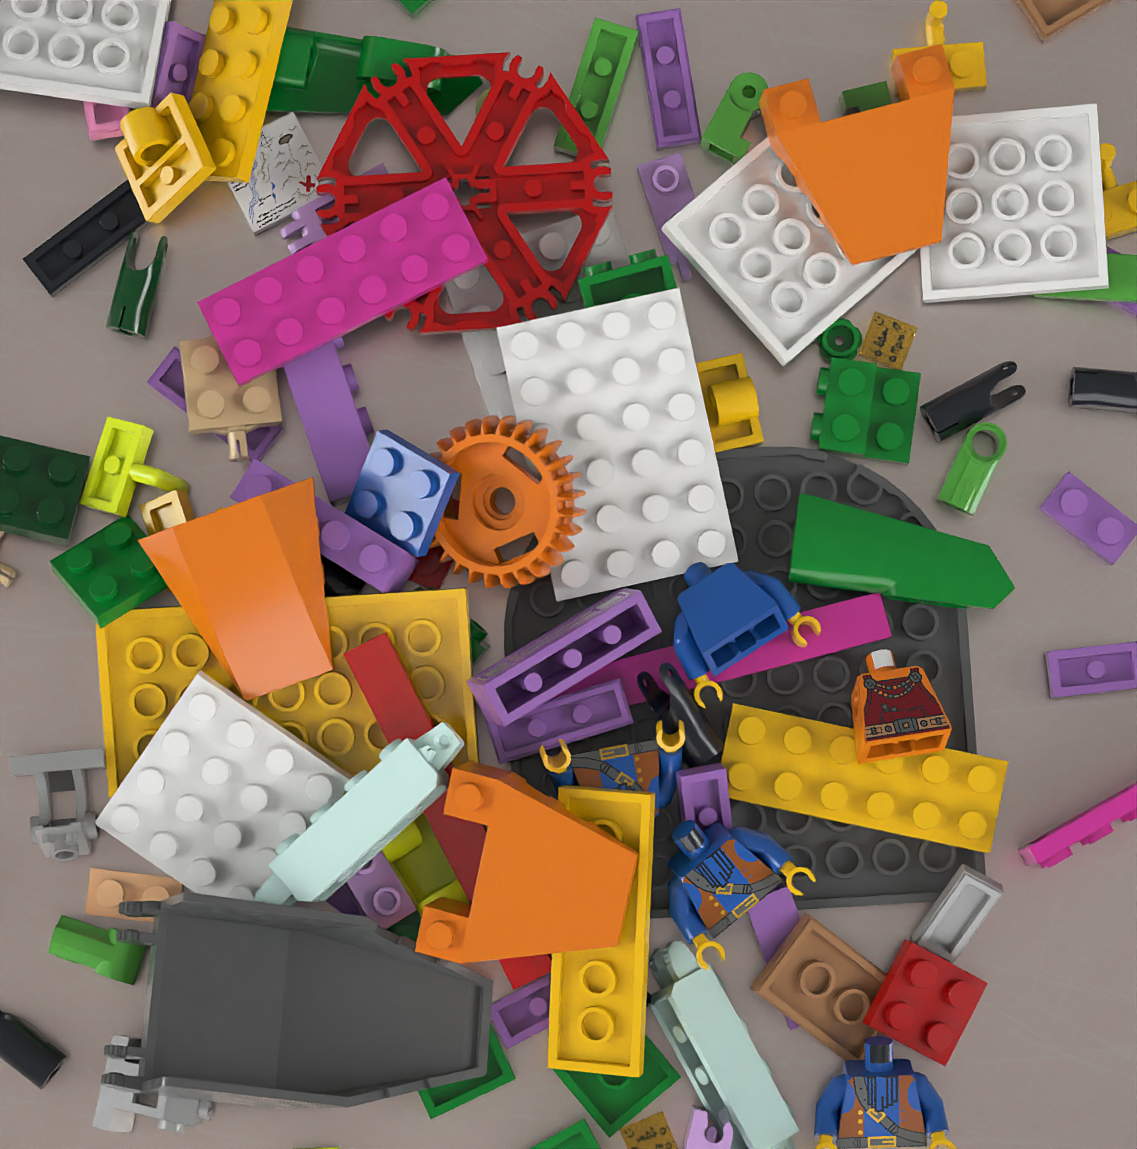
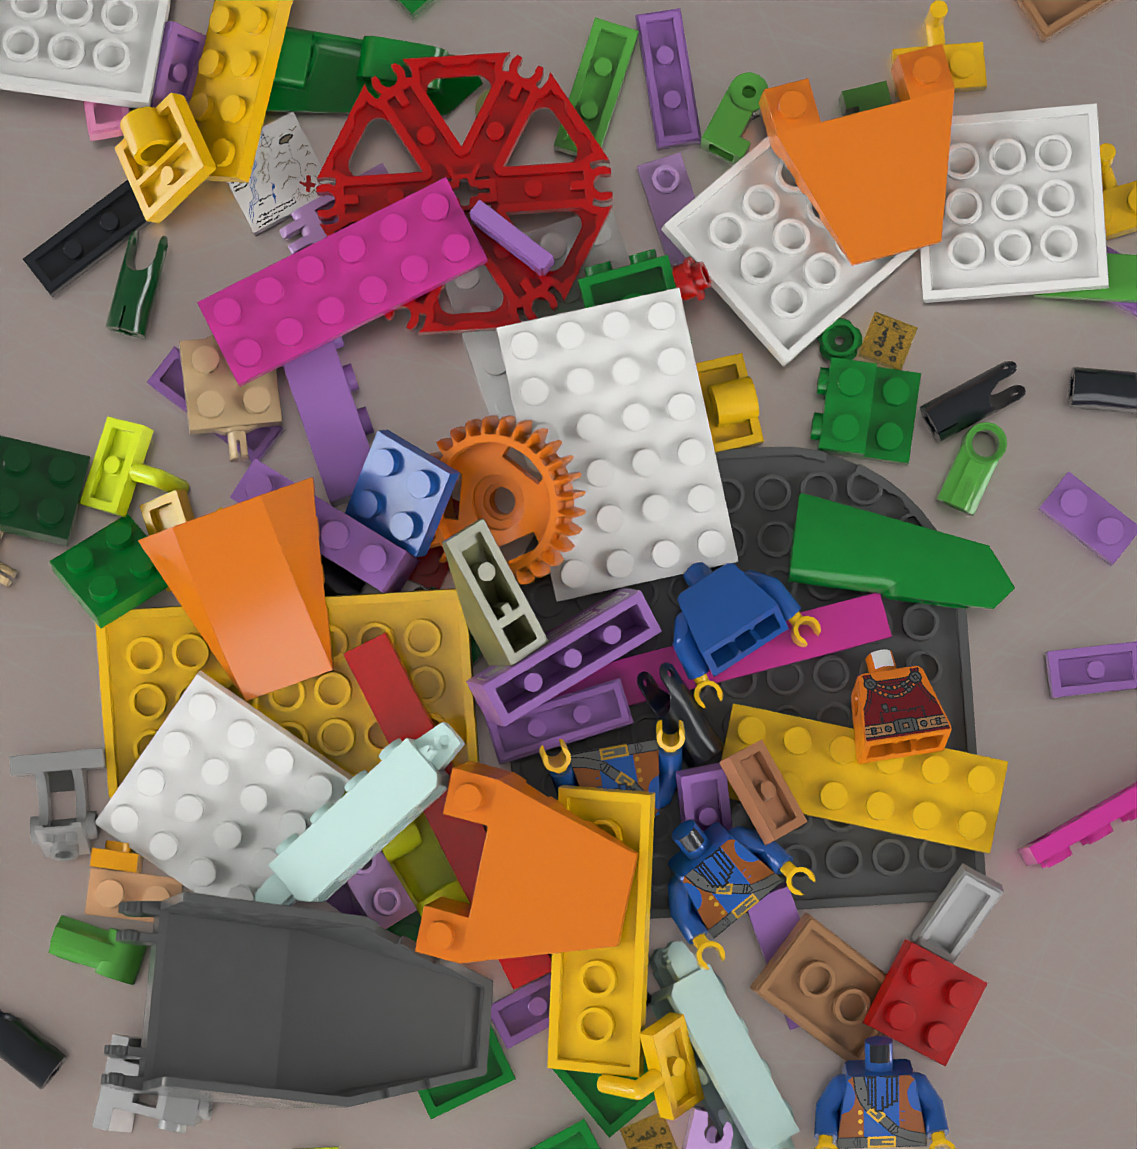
(116, 857): none -> light orange plate
(491, 597): none -> olive slope
(511, 238): none -> medium lavender tile
(670, 1069): none -> yellow plate
(691, 279): none -> red plate
(763, 792): none -> nougat plate

